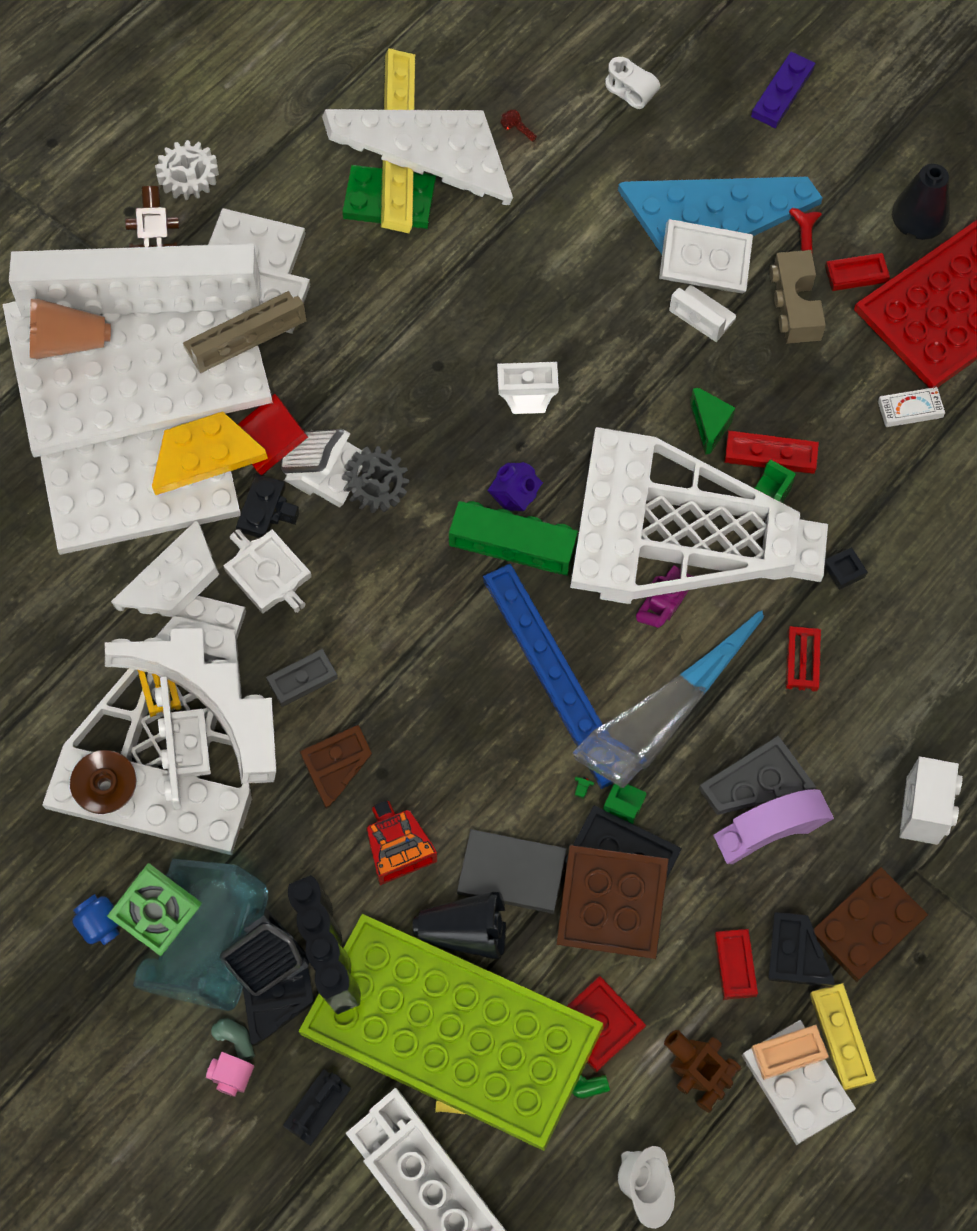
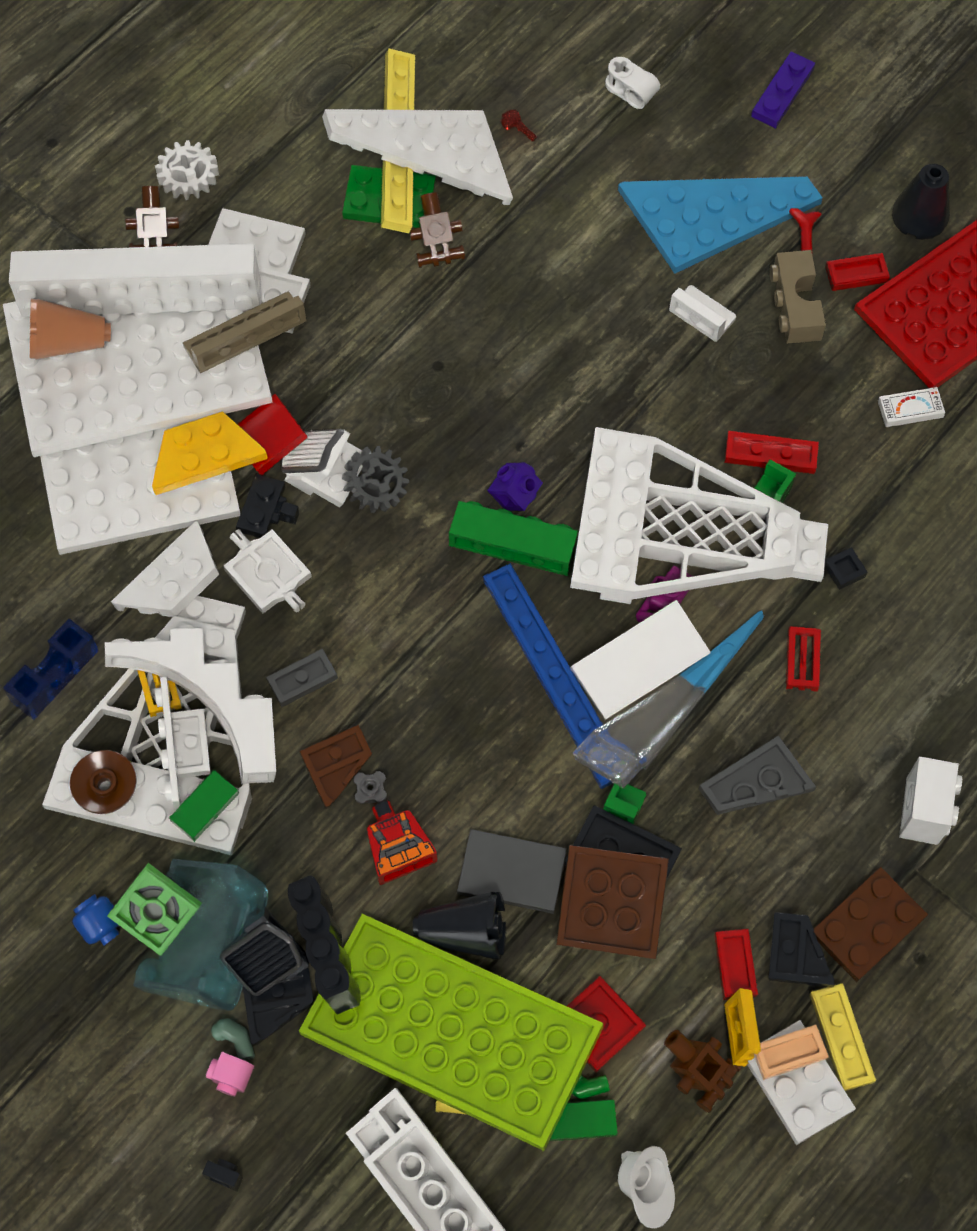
(68, 653): none -> clear blue arch
(204, 805): none -> green tile
(223, 1174): none -> black plate
(317, 1107): black hinge -> none
(364, 795): none -> flat silver plate
(436, 231): none -> reddish brown piece
(528, 385): white slope -> none
(582, 787): green piece -> none
(586, 1121): none -> green tile
(640, 660): none -> white tile
(706, 256): white plate -> none
(711, 418): green slope -> none
(742, 1027): none -> yellow tile
(773, 820): lavender arch -> none

